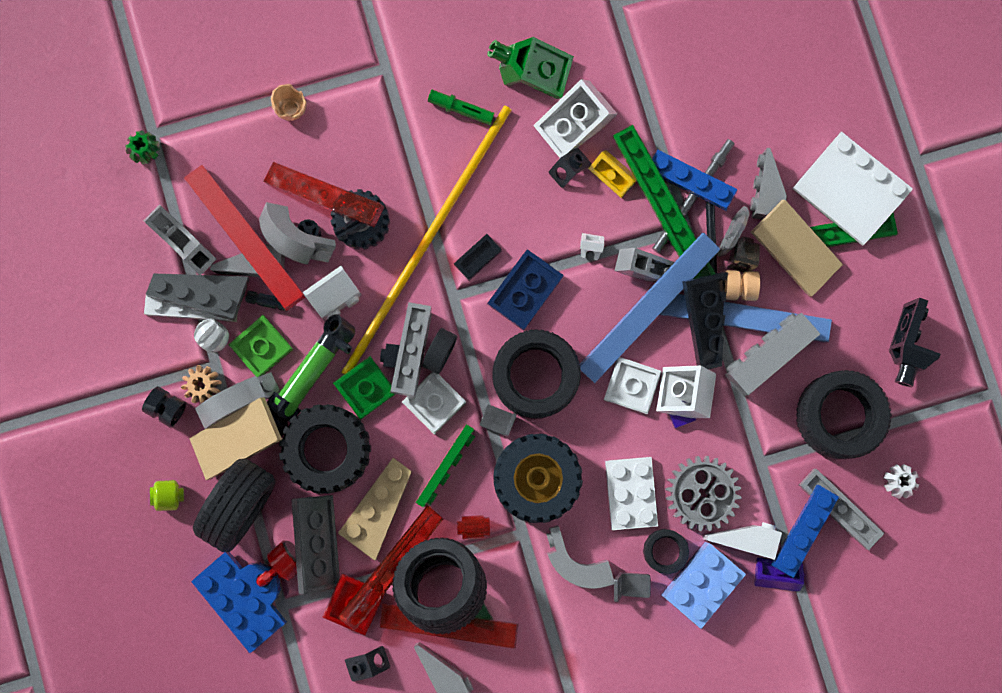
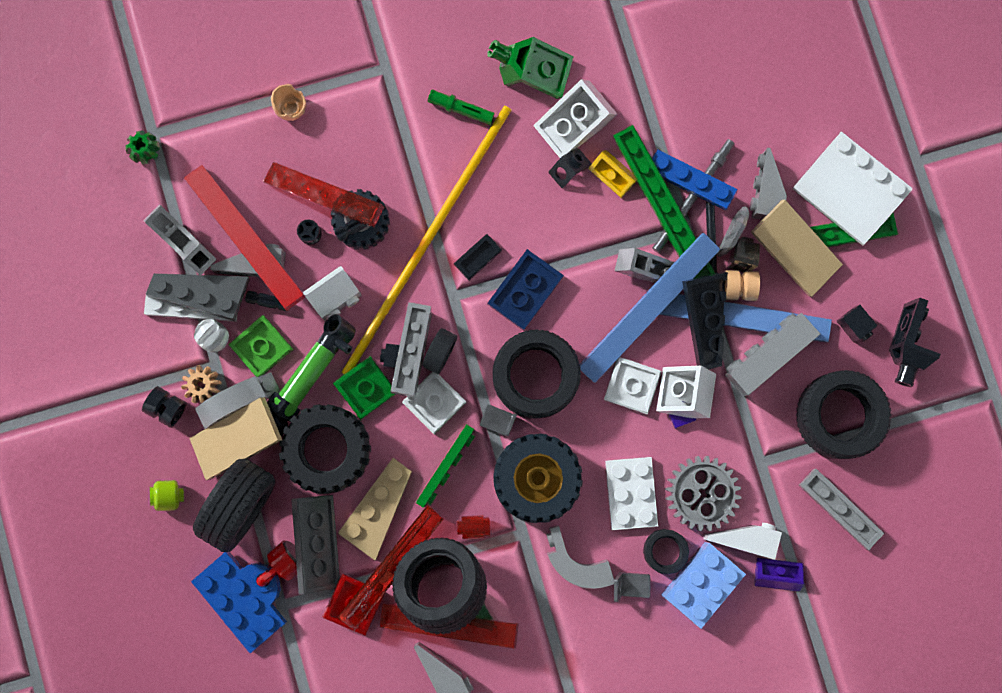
(290, 240): light grey arch -> none
(363, 665): black bracket -> none
(591, 243): white tile -> none
(805, 531): blue plate -> none
(857, 324): none -> black brick
(894, 482): white piece -> none

